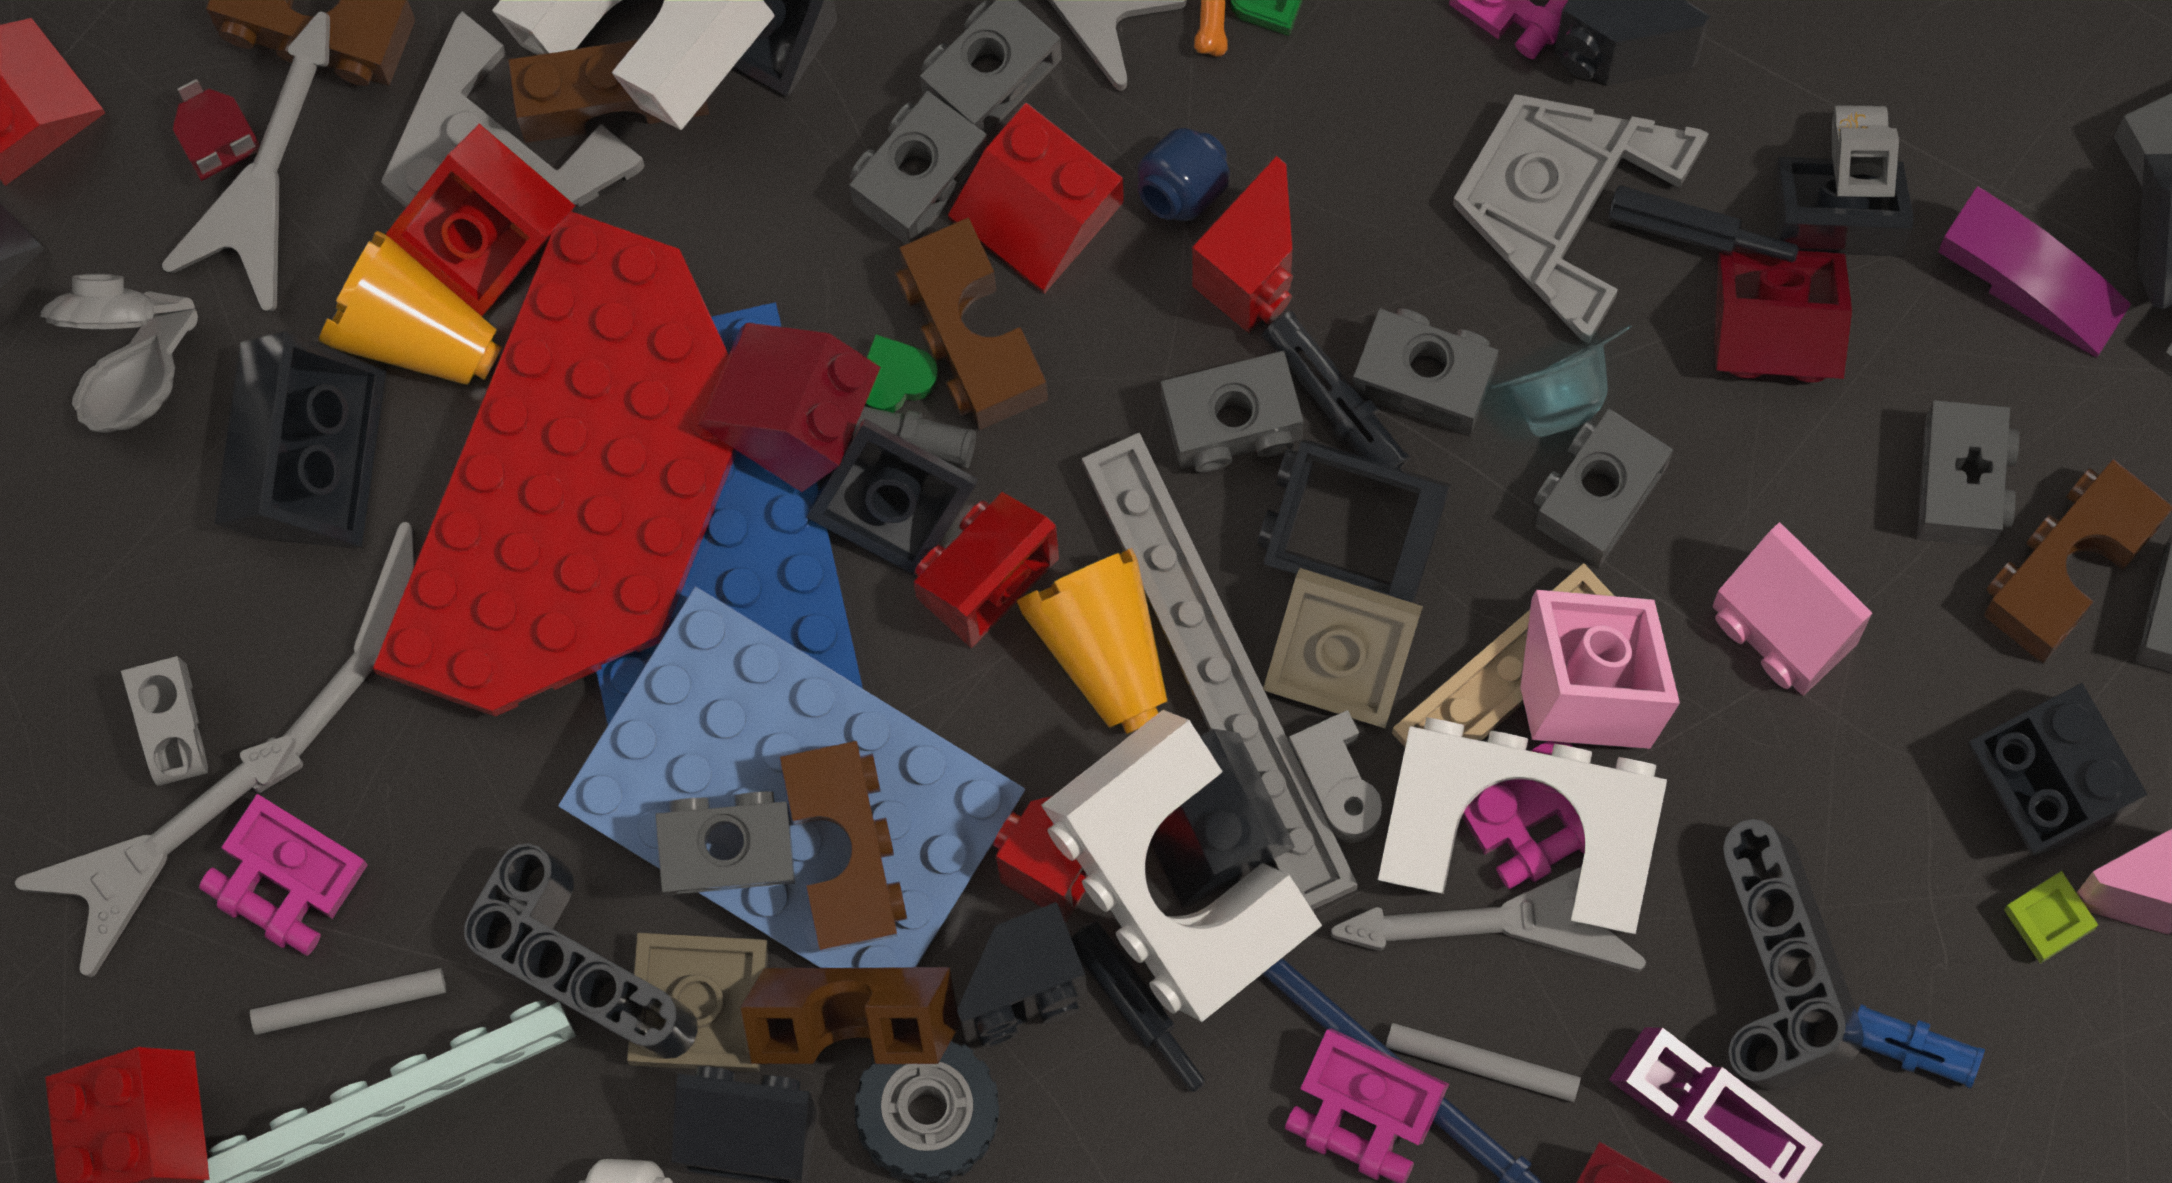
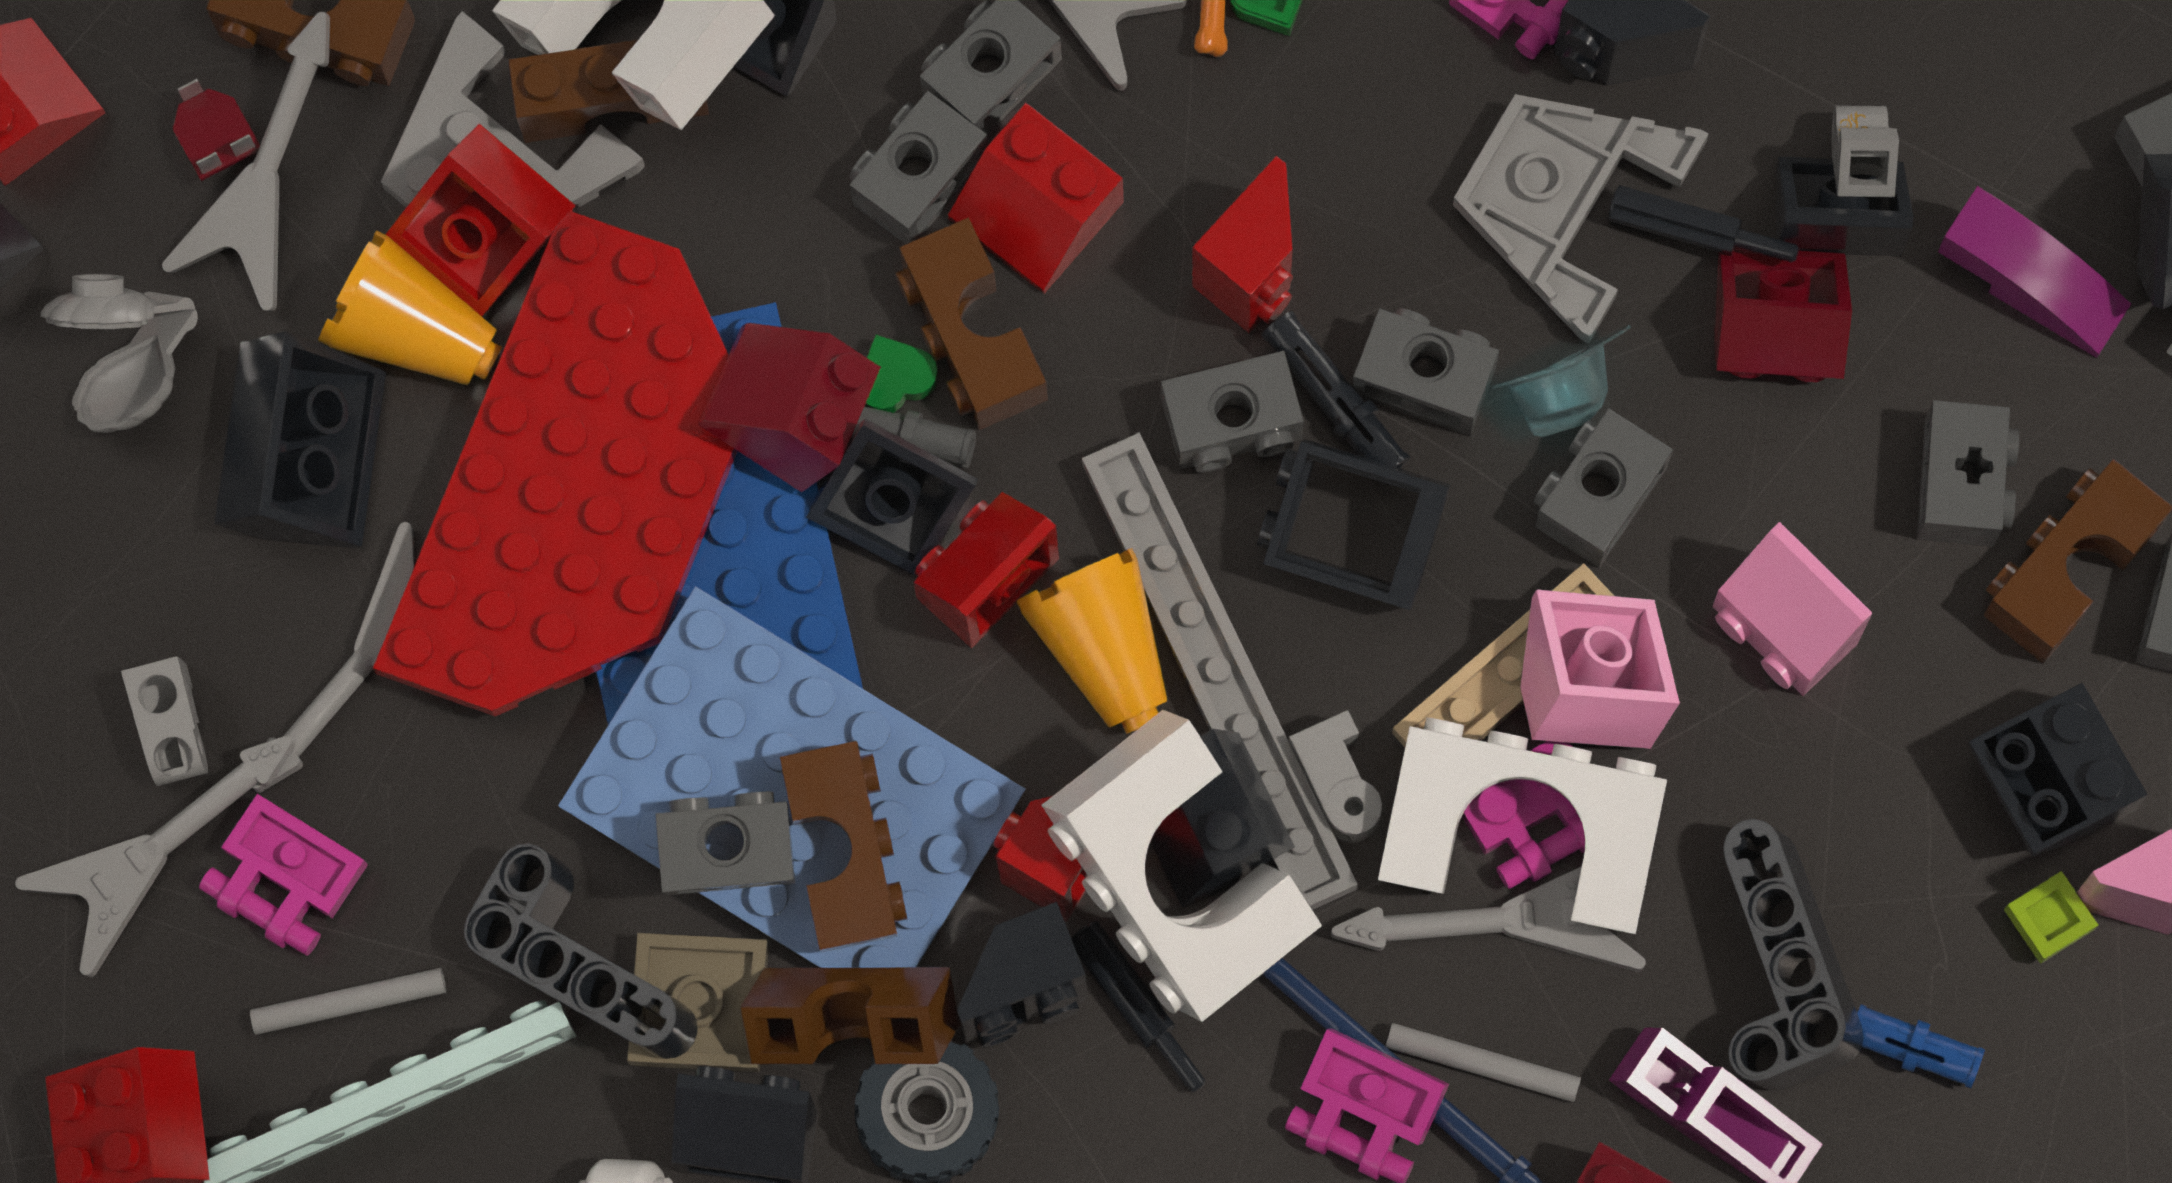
(1183, 175): dark blue head -> none
(1342, 647): dark tan plate -> none

